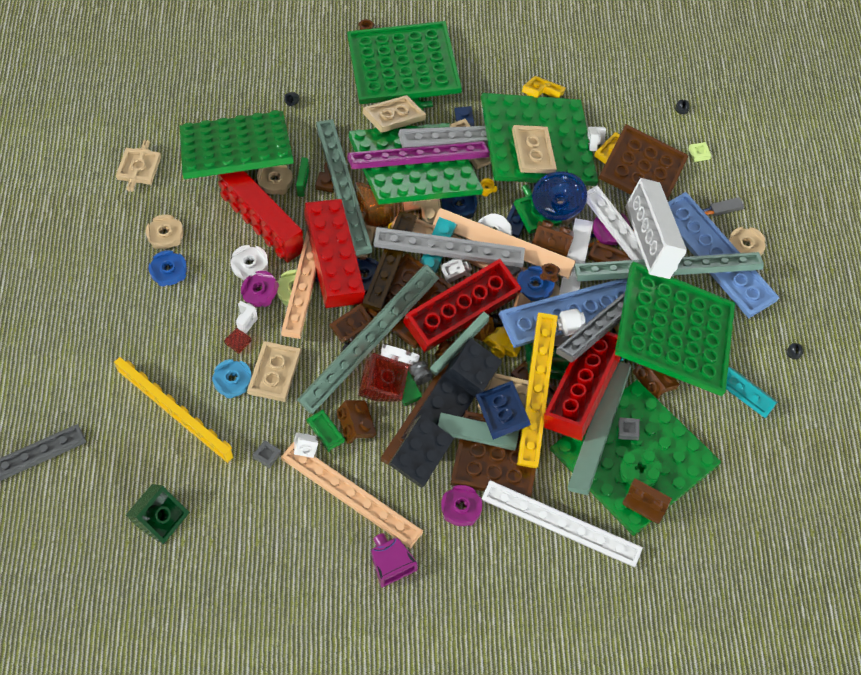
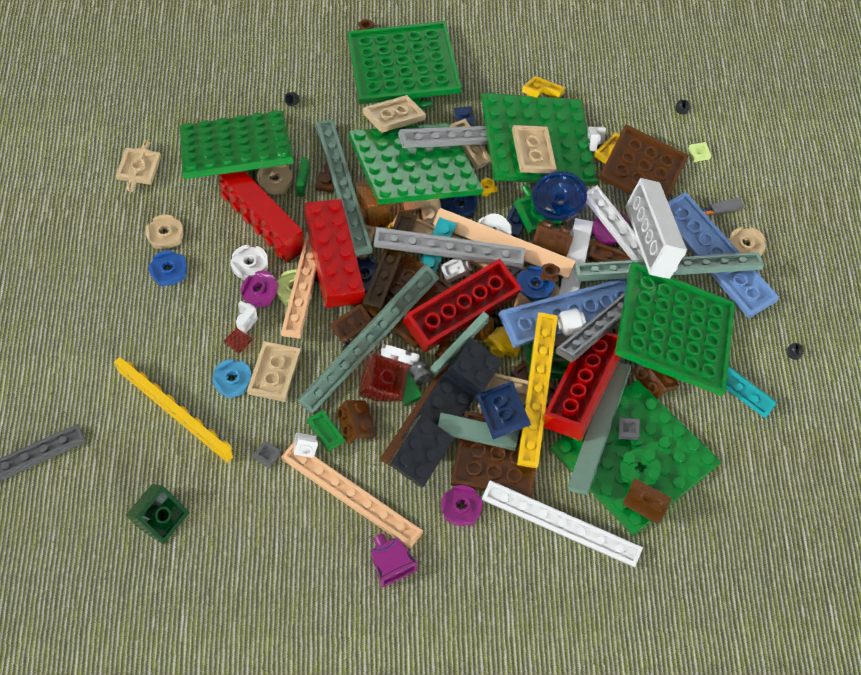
(417, 155): magenta tile -> none

